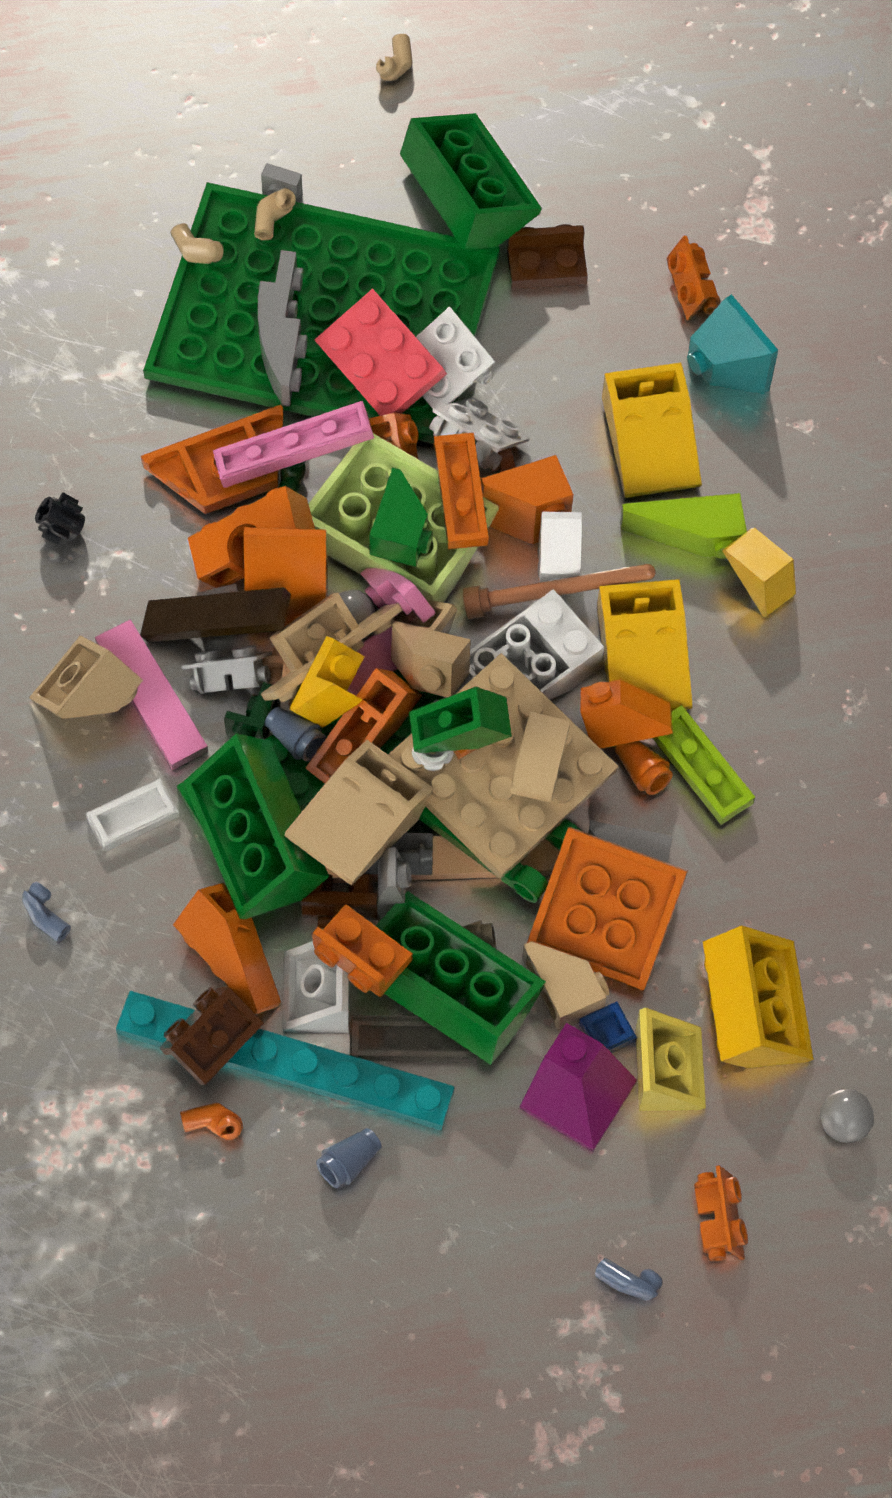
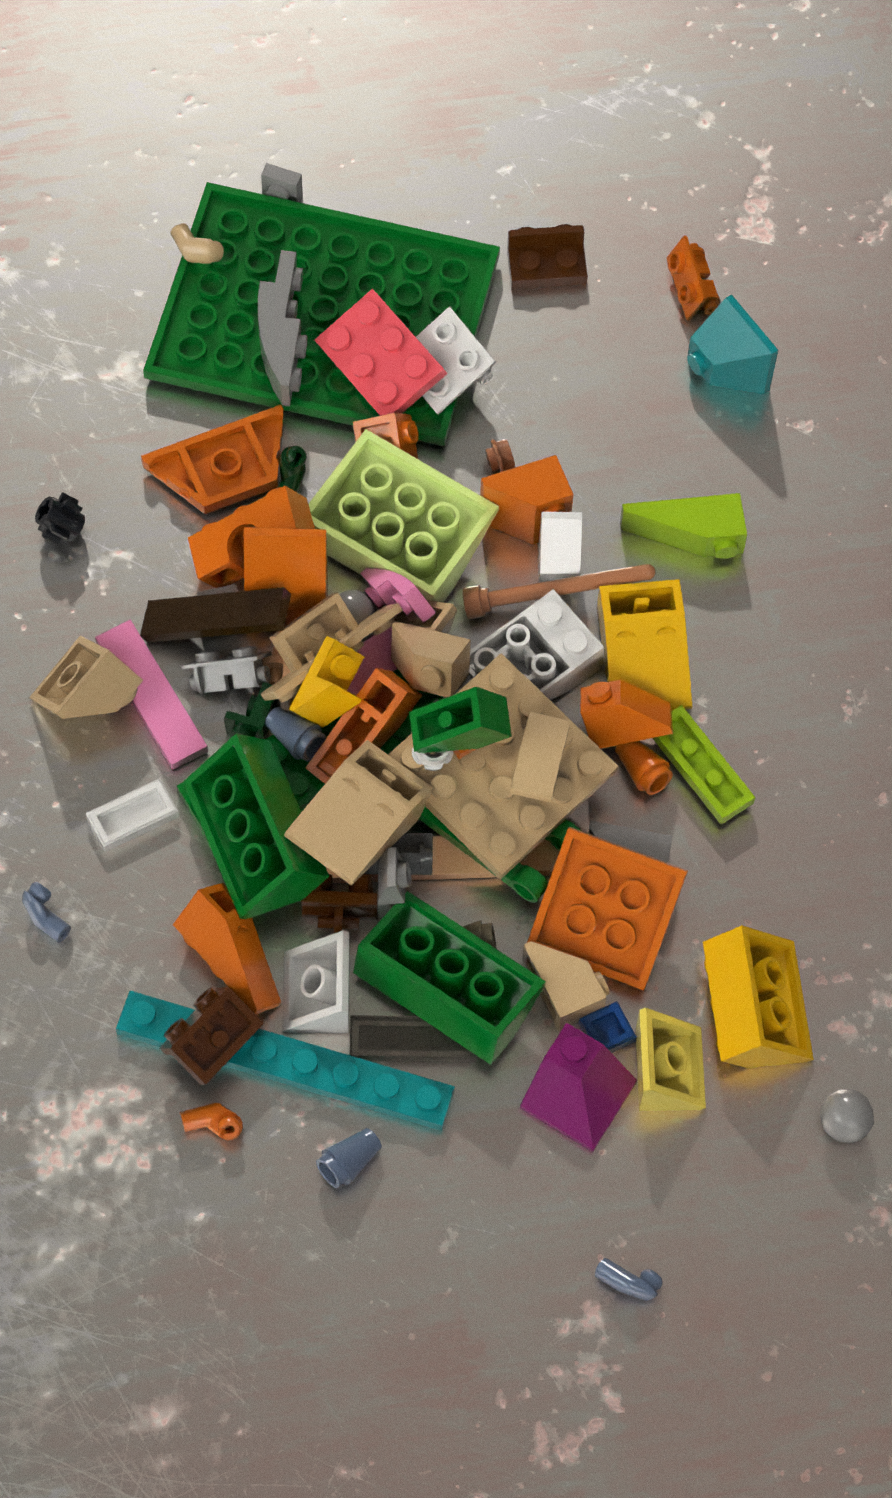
(270, 210): tan arm -> none
(293, 444): bright pink tile -> none
(361, 951): orange bracket -> none
(400, 61): tan arm -> none
(400, 524): green slope -> none
(461, 491): orange plate -> none
(468, 179): green slope -> none
(490, 432): white hinge -> none
(651, 429): yellow slope -> none
(720, 1197): orange hinge -> none
(763, 570): yellow slope -> none

